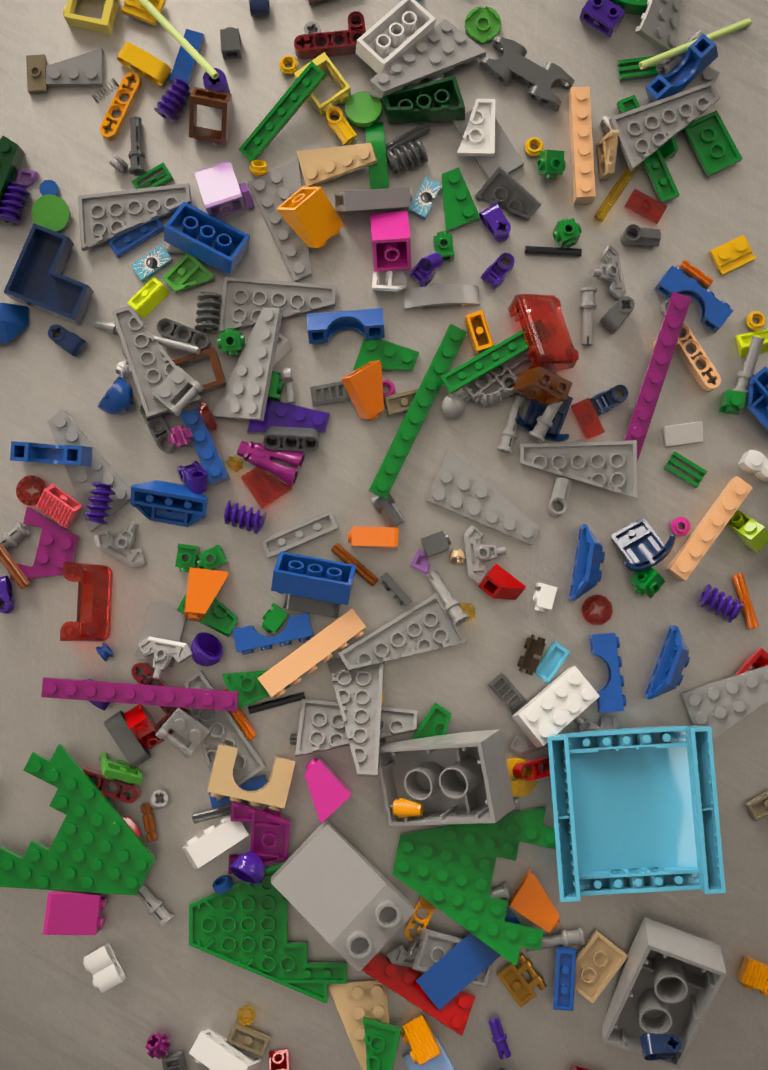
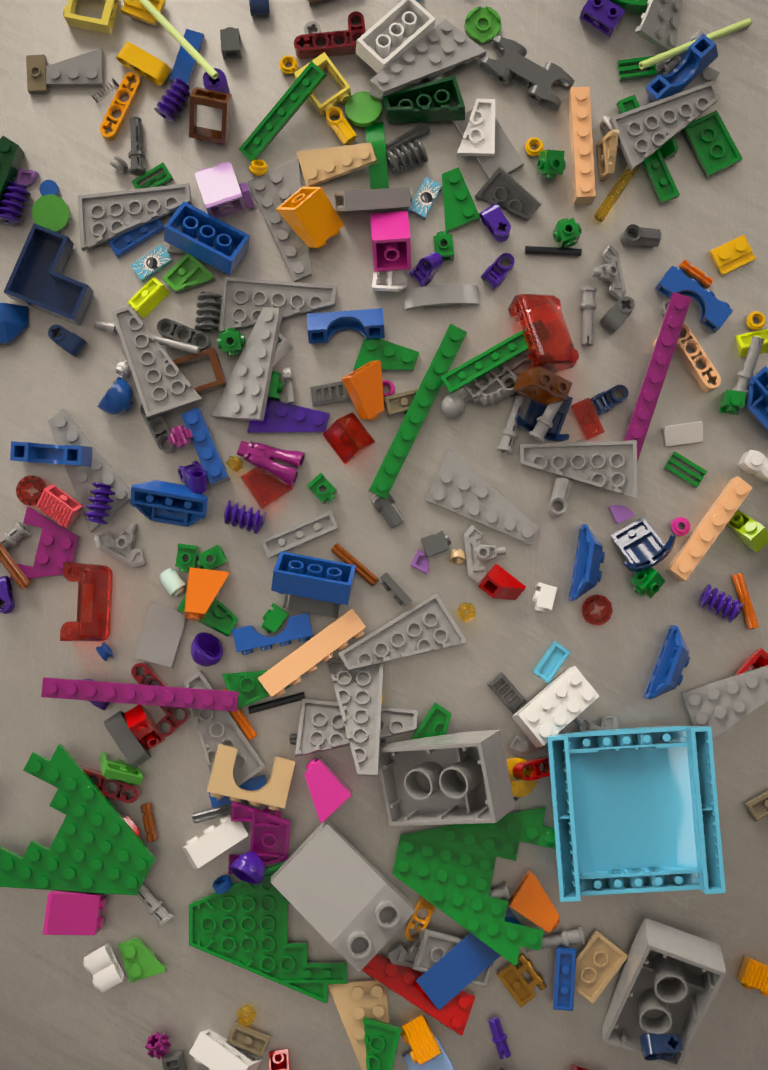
(139, 960): none -> bright green wing
(152, 799): light grey bush -> none
(163, 652): light grey piece -> none
(172, 582): none -> light aqua brick
(173, 387): light grey plate -> none
(187, 728): light grey plate -> none
(207, 416): clear red gear -> none
(283, 443): dark grey beam -> none
(315, 485): none -> green brick
(348, 437): none -> clear red slope
(374, 537): orange slope -> none
(407, 808): light orange cone -> none
(452, 605): light grey pin -> none
(478, 332): light orange brick -> none
(532, 647): dark brown hinge -> none
(610, 695): blue arch -> none
(620, 513): none -> medium lavender tile
(645, 206): clear red plate -> none

